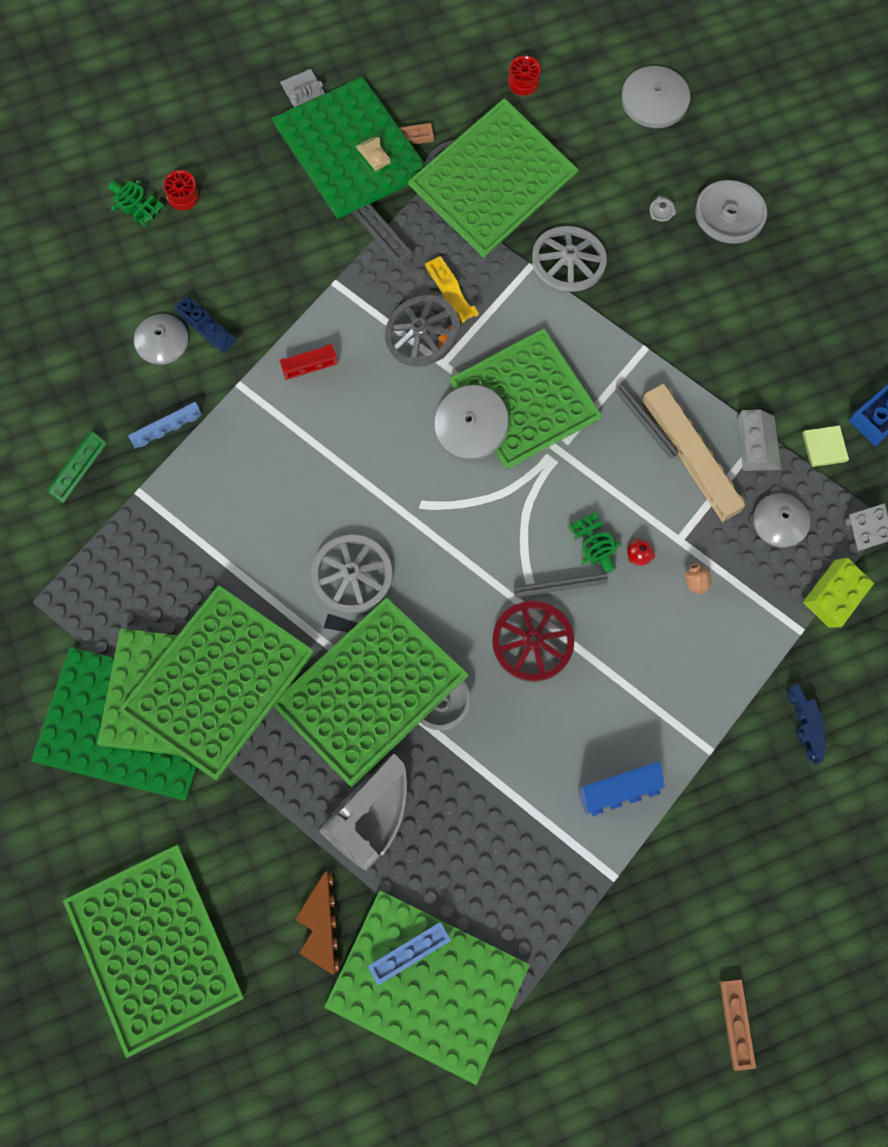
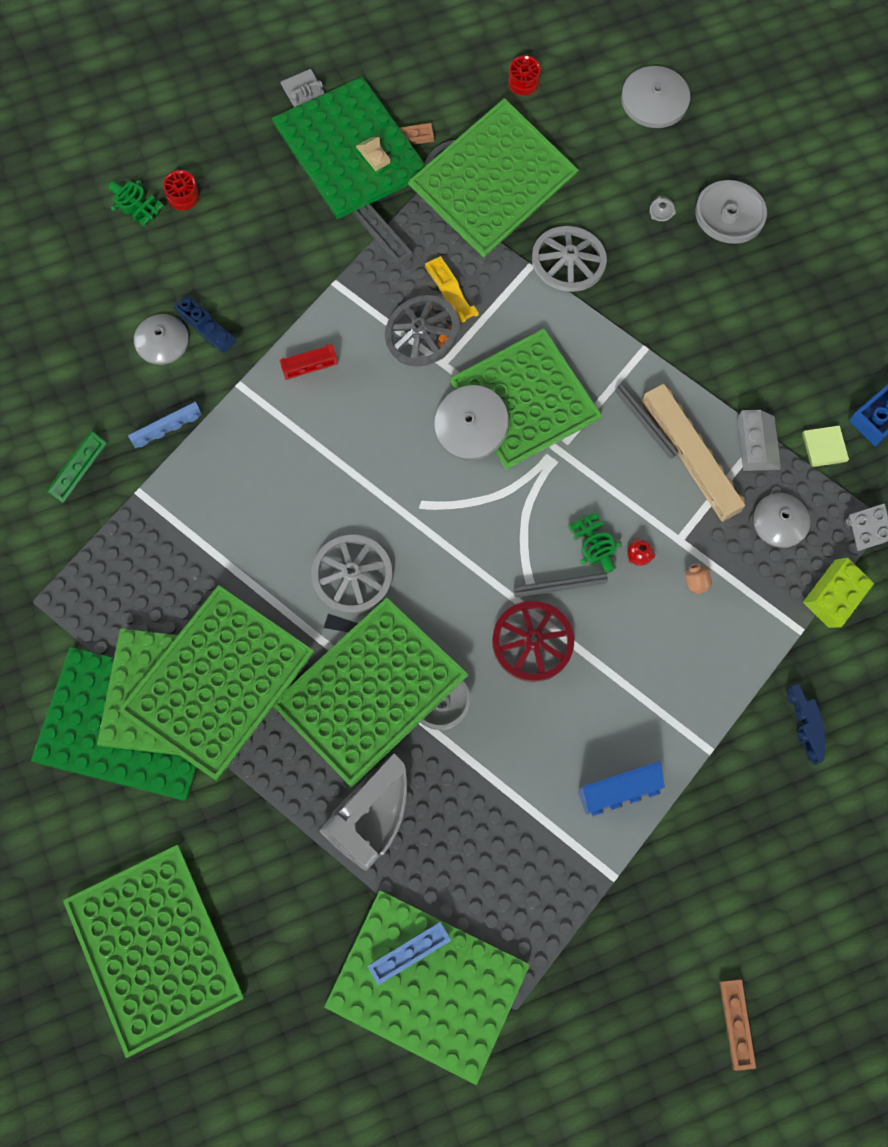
(318, 917): dark orange slope -> none

